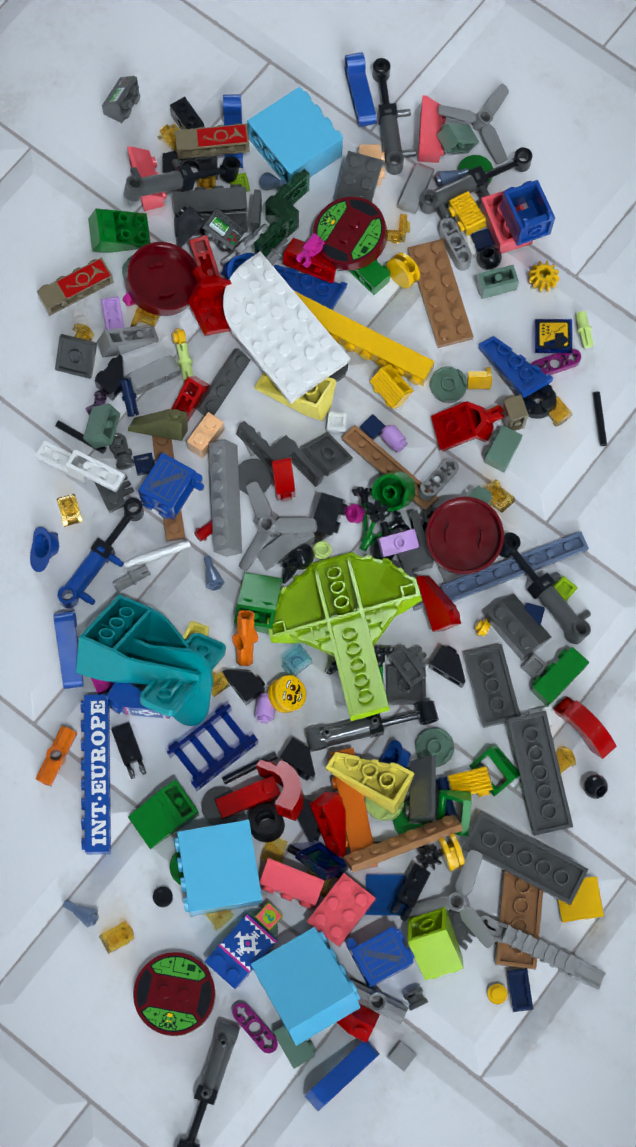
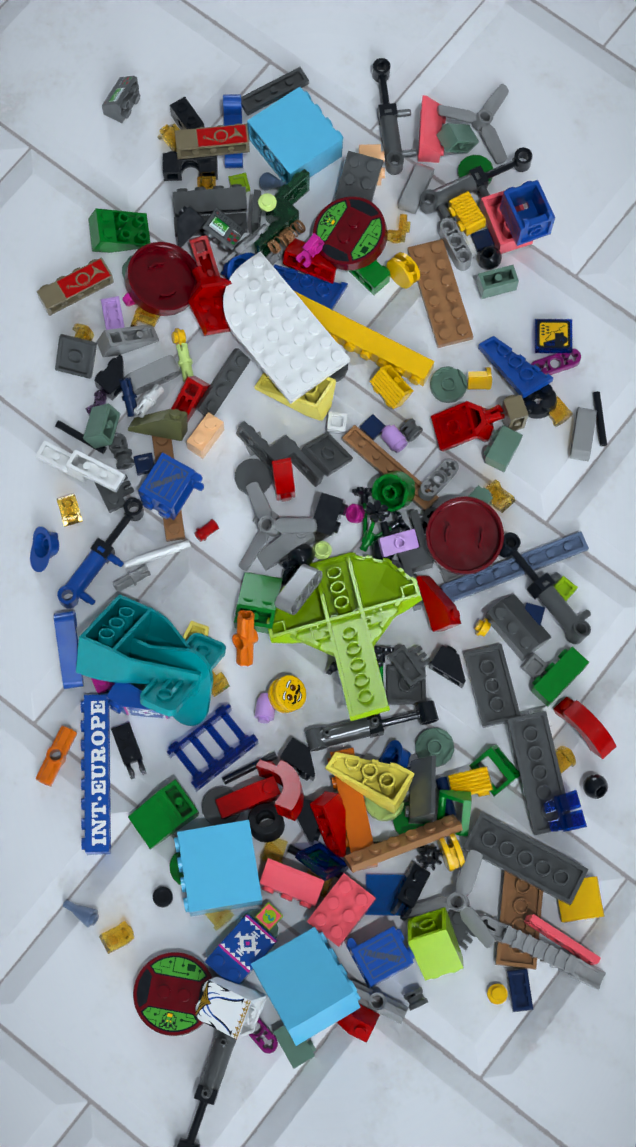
(146, 166): coral slope -> none
(148, 400): none -> white pin
(180, 179): piece -> none
(213, 578): sand blue cone -> none
(225, 498): light grey brick -> none
(230, 1007): none -> white slope
(245, 684): black slope -> none
(267, 202): none -> yellowish green plate
(273, 90): none -> dark grey plate
(286, 236): none -> medium nougat piece
(296, 661): clear light blue brick -> none
(298, 589): none -> light grey beam
(341, 1075): blue beam -> none
(359, 89): blue beam -> none
(402, 1056): light grey tile -> none
(411, 430): none -> dark grey wheel
(448, 176): sand blue cone -> none
(540, 270): yellow gear -> none
(561, 939): none -> coral tile
(565, 803): none -> clear blue hips
(583, 434): none -> light grey beam
(584, 329): yellowish green axle -> none

